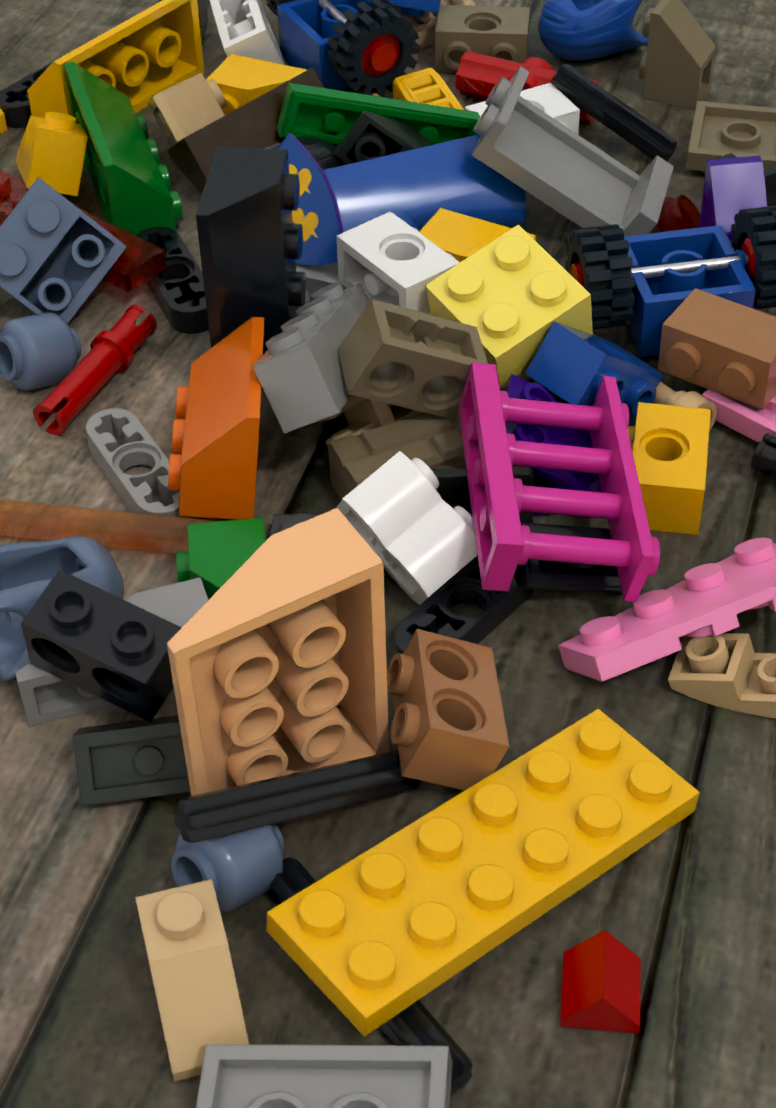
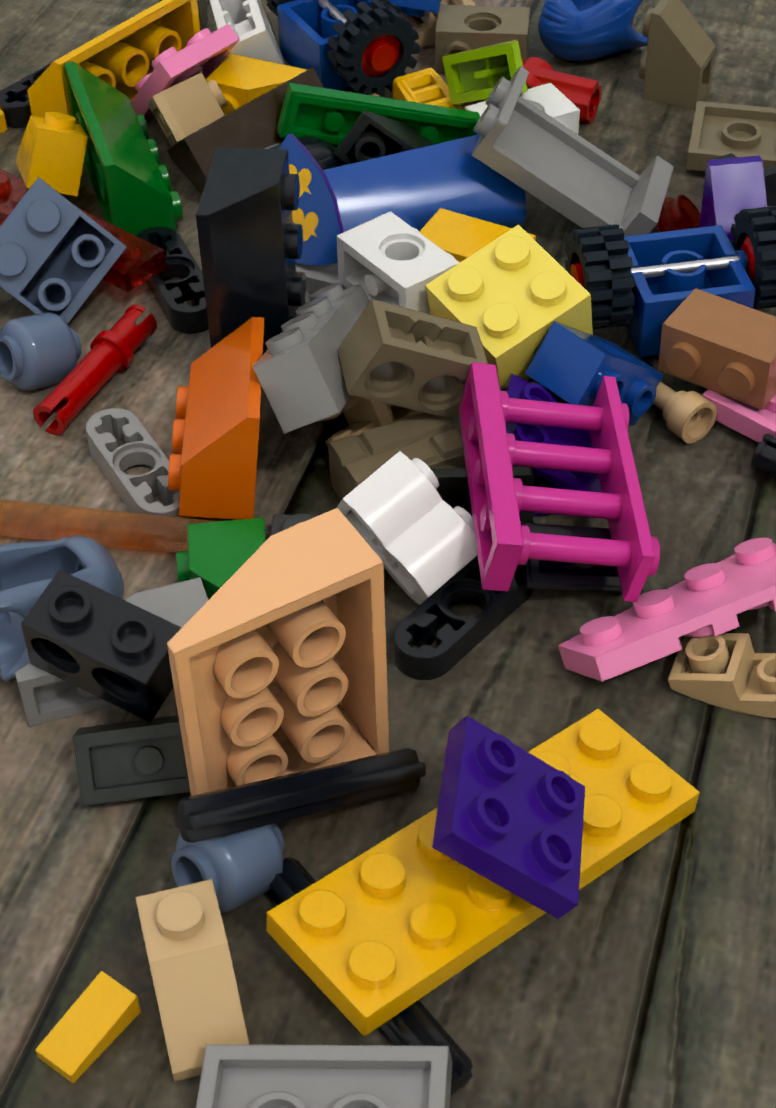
(89, 1027): none -> yellow piece
(202, 54): none -> bright pink plate
(446, 710): medium nougat brick -> none
(476, 71): none -> lime slope
(510, 818): none -> dark purple plate
(601, 986): red slope -> none
(614, 113): black axle -> none
(671, 464): yellow brick -> none

